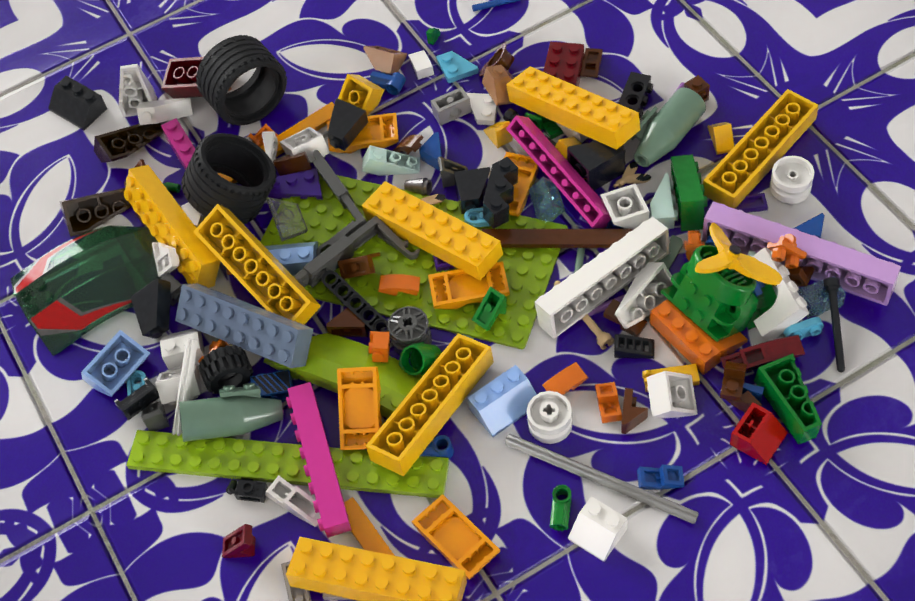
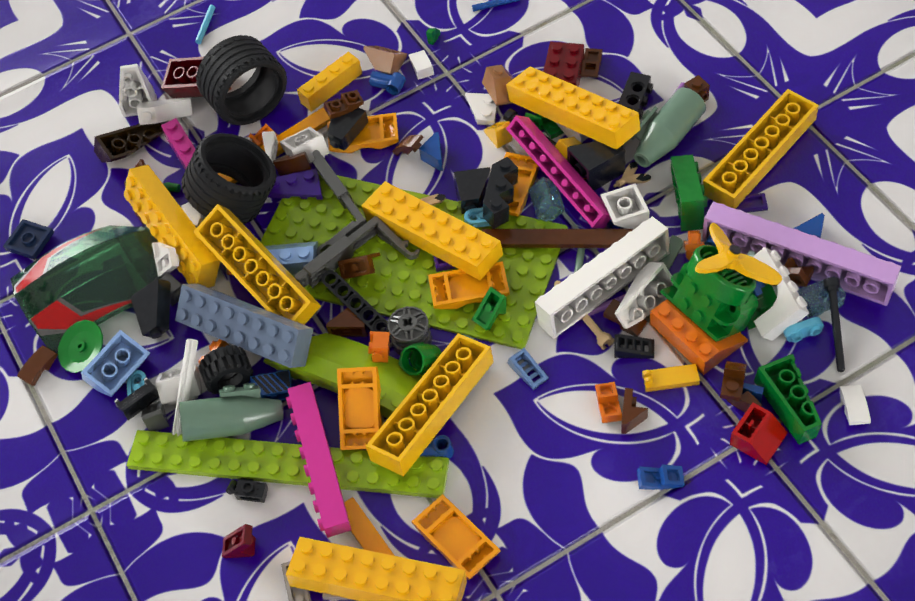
(28, 239): none -> dark blue plate
(35, 365): none -> reddish brown slope
(76, 103): black slope -> none
(80, 345): none -> green piece
(91, 211): dark brown wedge -> none
(174, 346): white slope -> none
(205, 24): none -> medium azure bar
(287, 218): clear slope -> none
(293, 500): white slope -> none
(329, 81): none -> yellow brick
(348, 102): none -> reddish brown slope
(361, 93): yellow slope -> none
(388, 162): light aqua slope -> none
(393, 283): orange slope -> none
(419, 186): flat silver cone -> none
(447, 171): dark grey slope -> none
(451, 106): light grey brick -> none
(455, 67): medium azure wing -> none
(501, 57): reddish brown piece -> none
(502, 400): light blue slope -> none
(523, 354): none -> medium blue slope
(549, 417): white wheel -> none
(560, 508): green piece -> none
(566, 379): orange slope -> none
(598, 529): white slope -> none
(602, 478): light grey axle -> none
(663, 202): light aqua slope -> none
(671, 395): white slope -> none
(721, 137): yellow slope -> none
(766, 352): dark red slope -> none
(787, 248): orange hips -> none
(791, 179): white wheel -> none
(855, 405): none -> white slope

